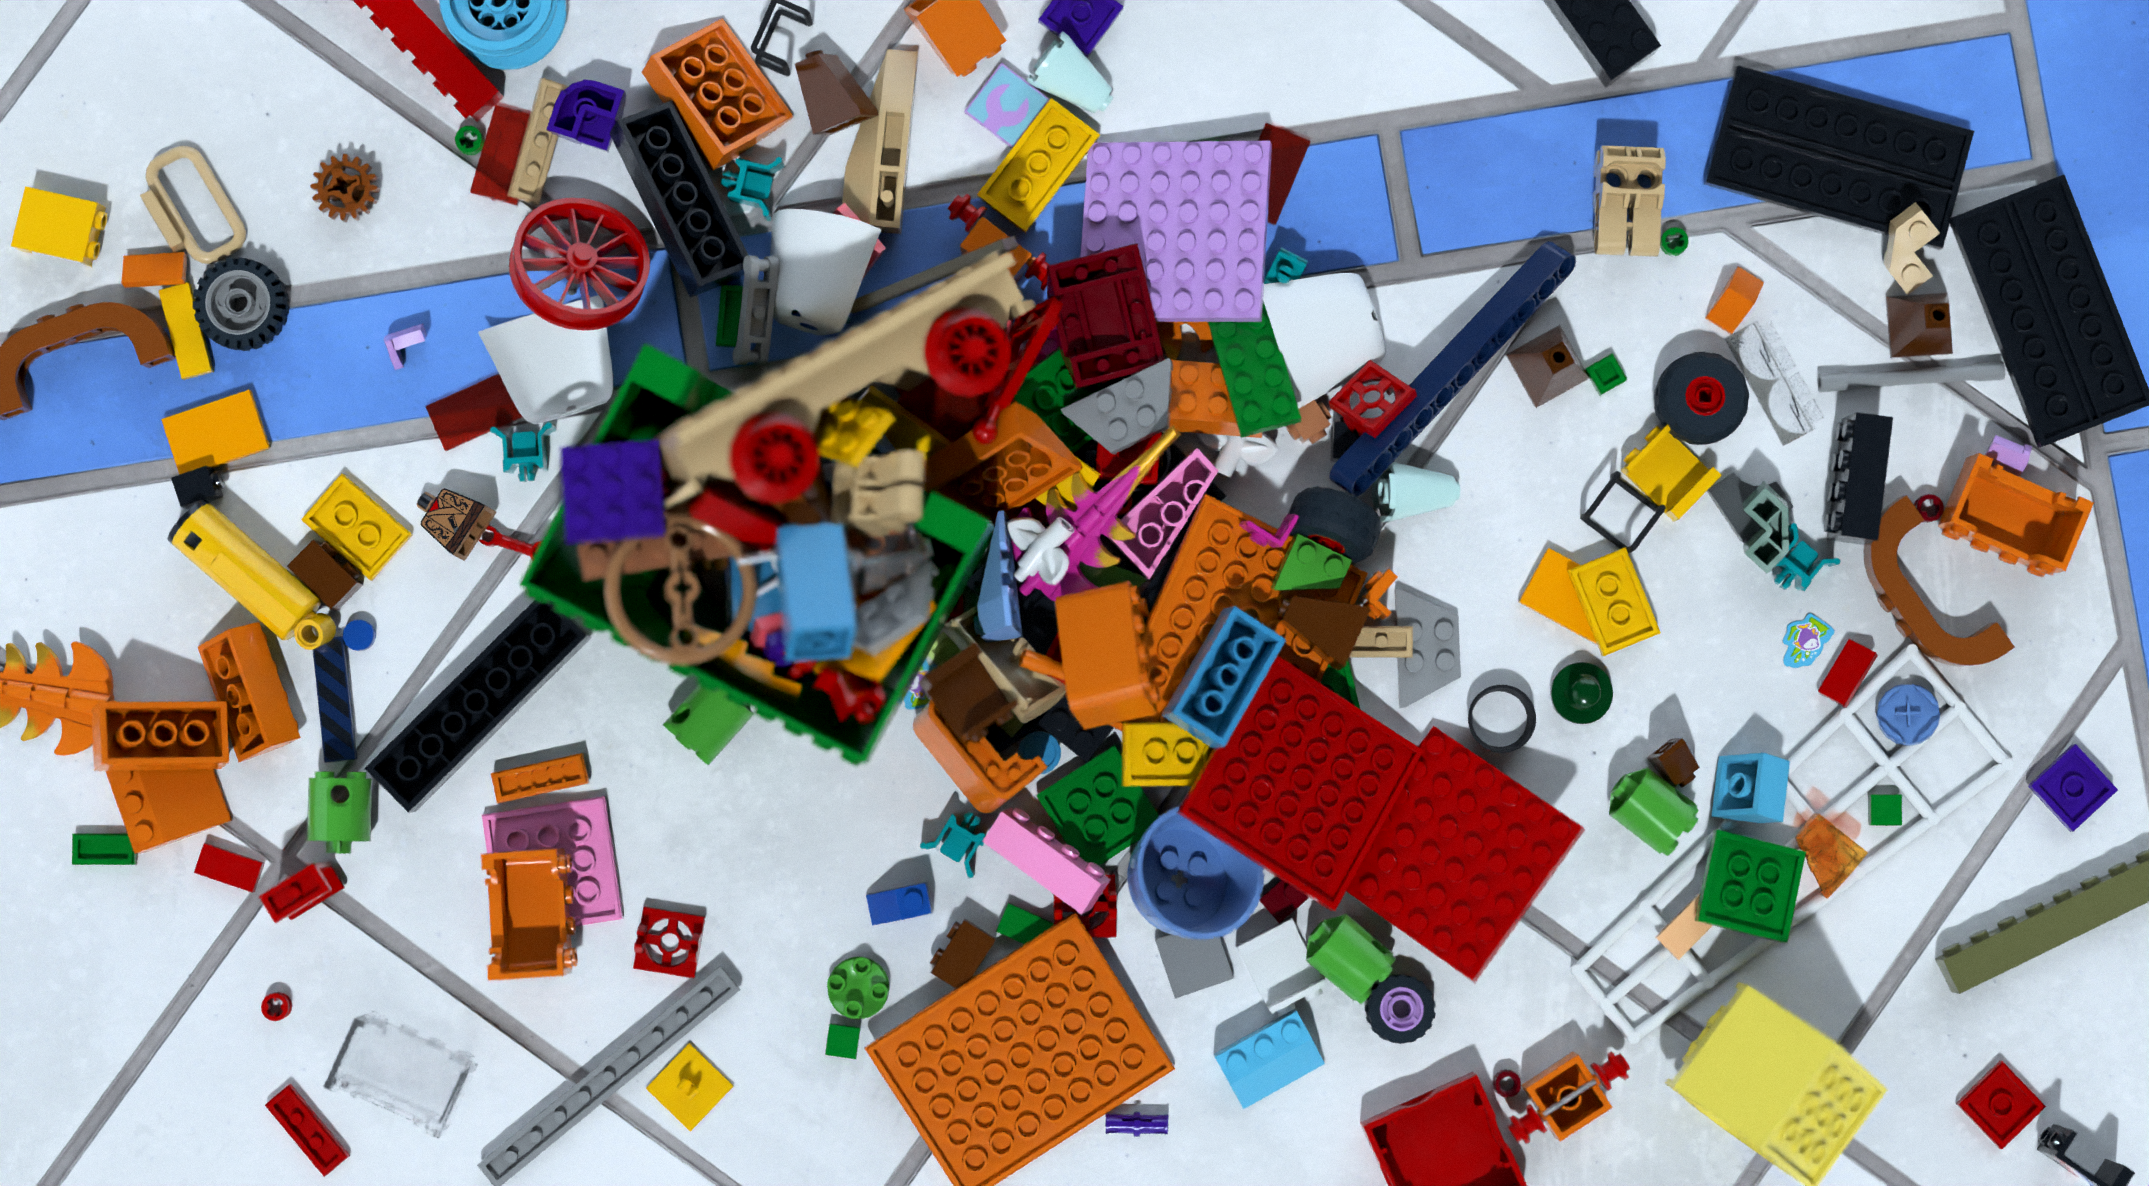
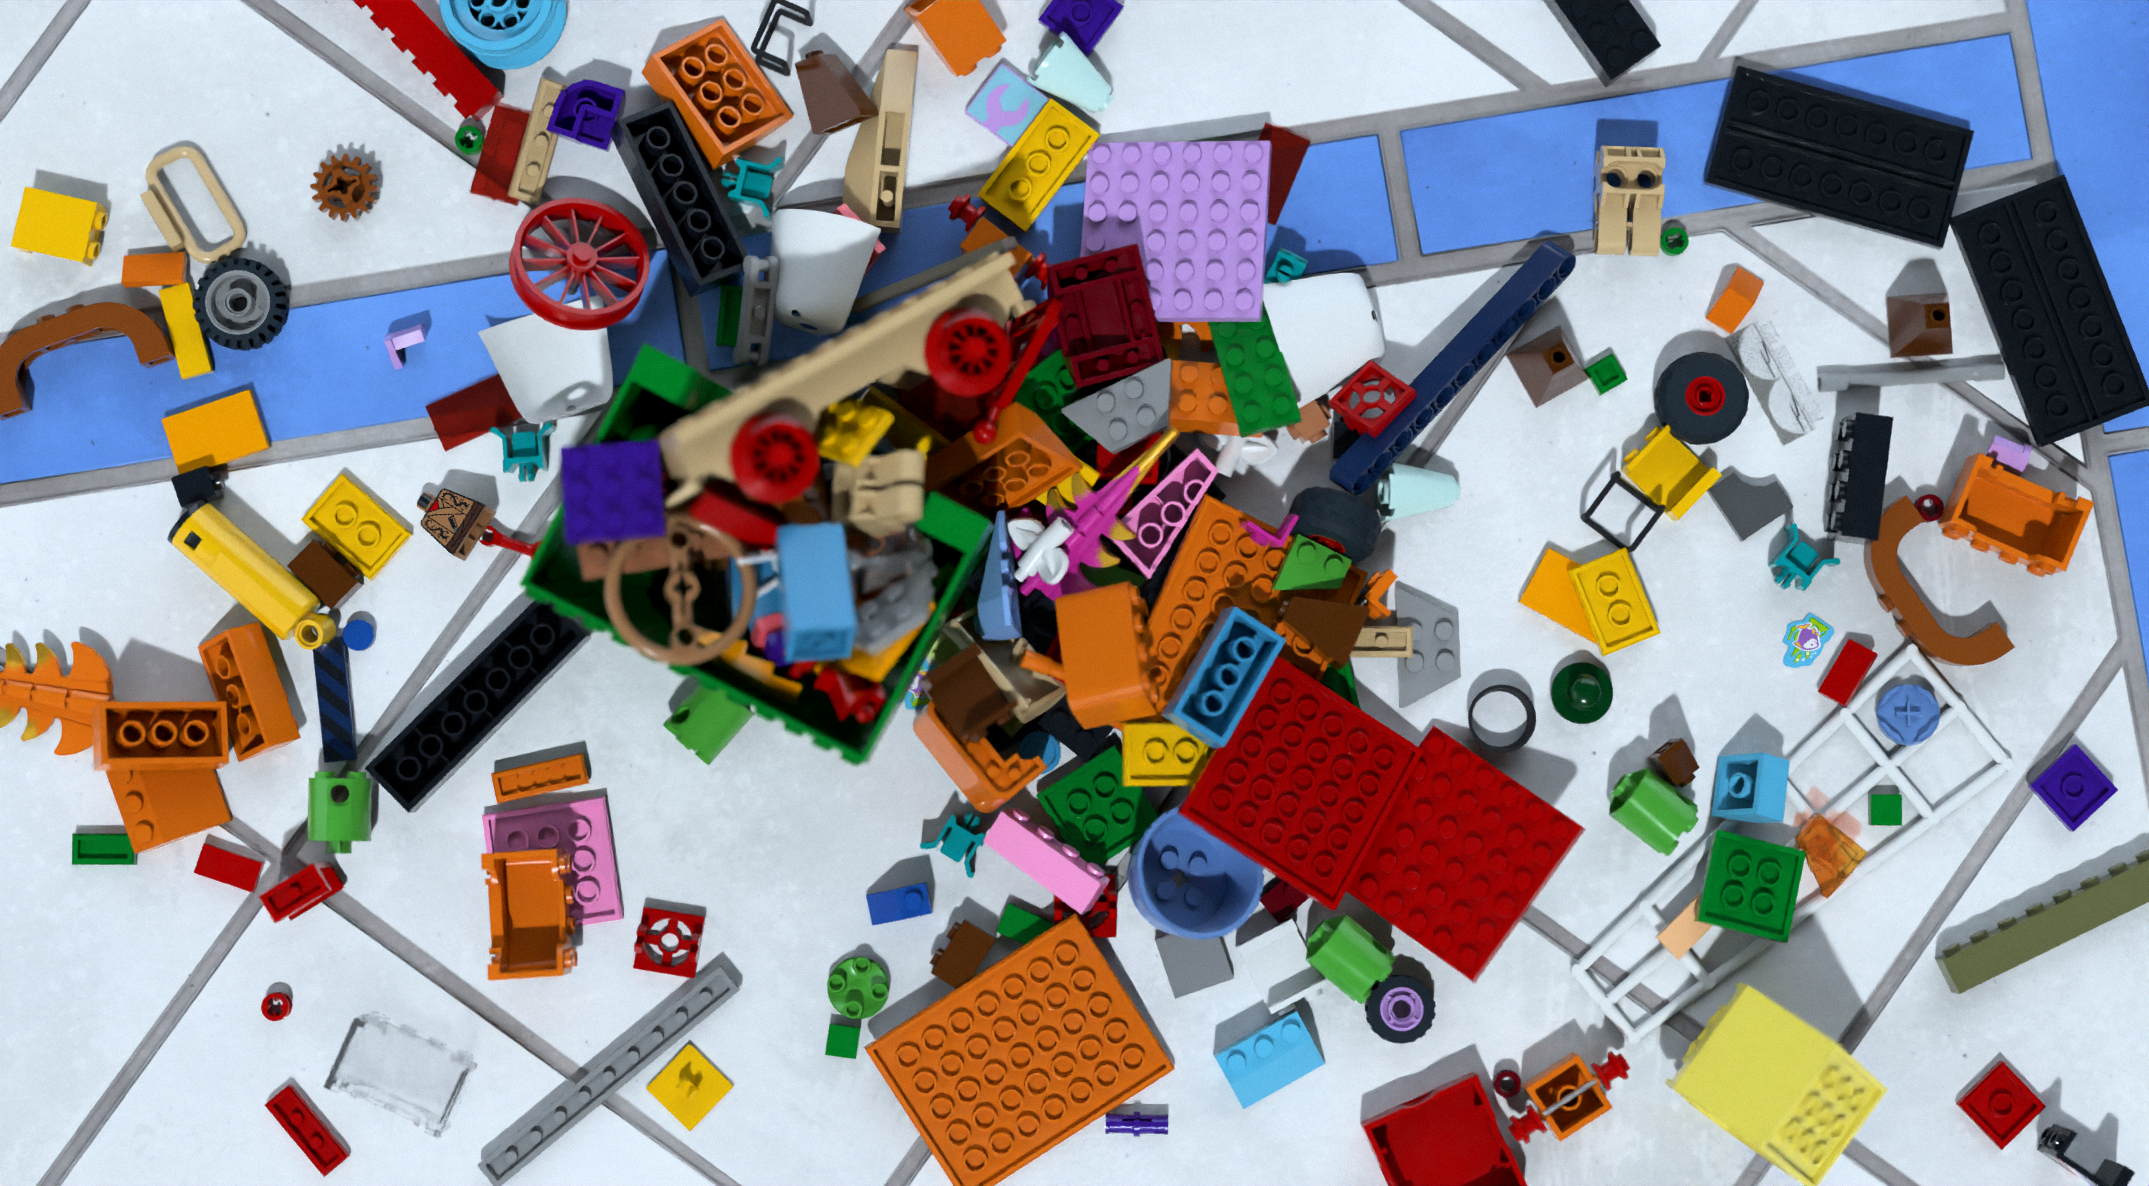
(1771, 541): sand green brick -> none
(1906, 235): tan brick -> none

